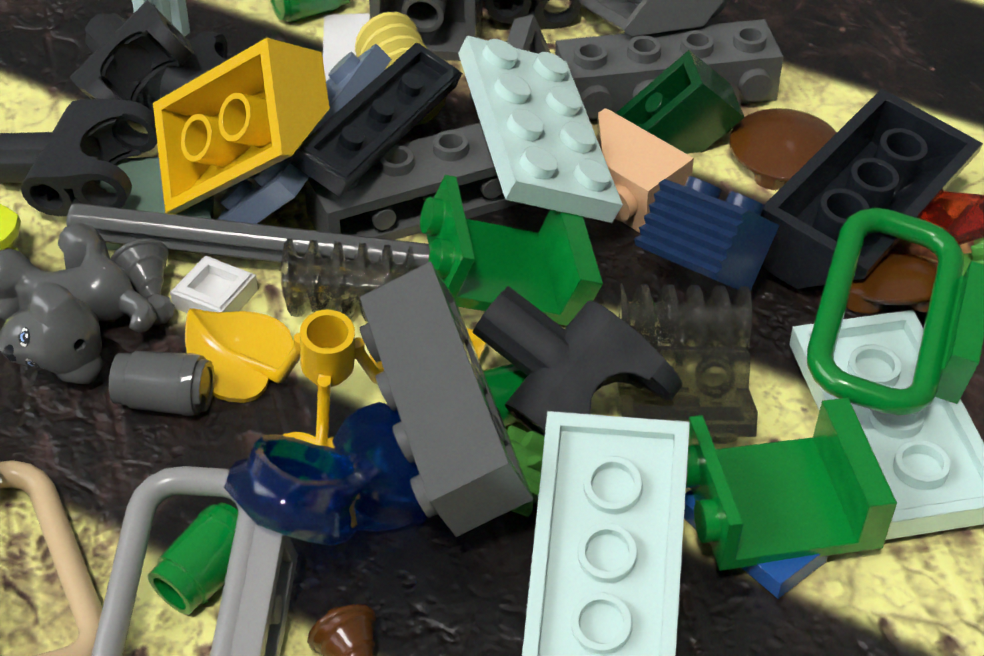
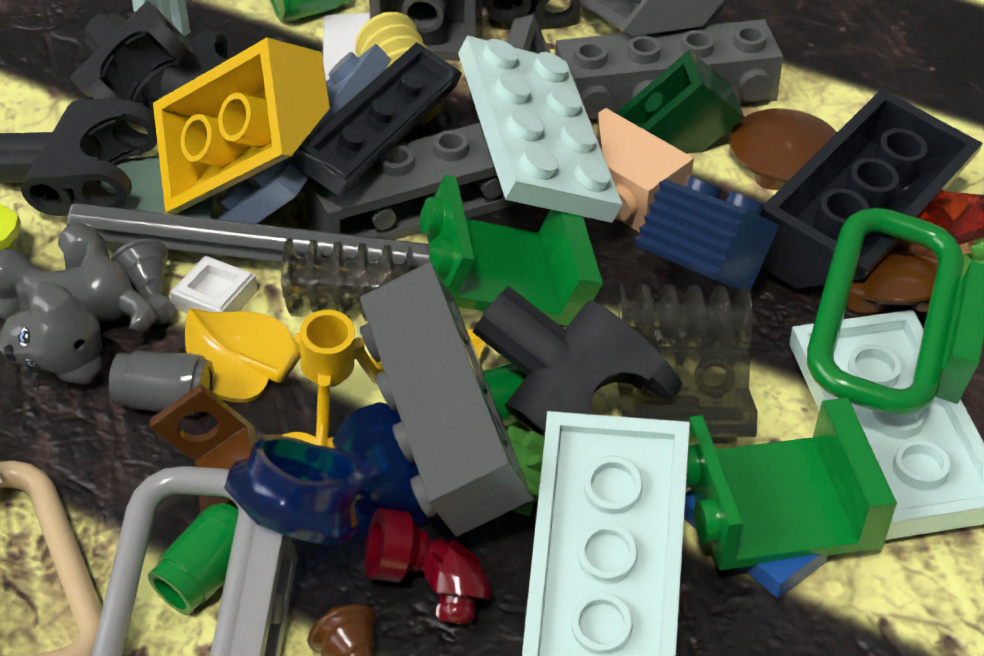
(218, 448): none -> reddish brown bracket
(454, 573): none -> dark red arm

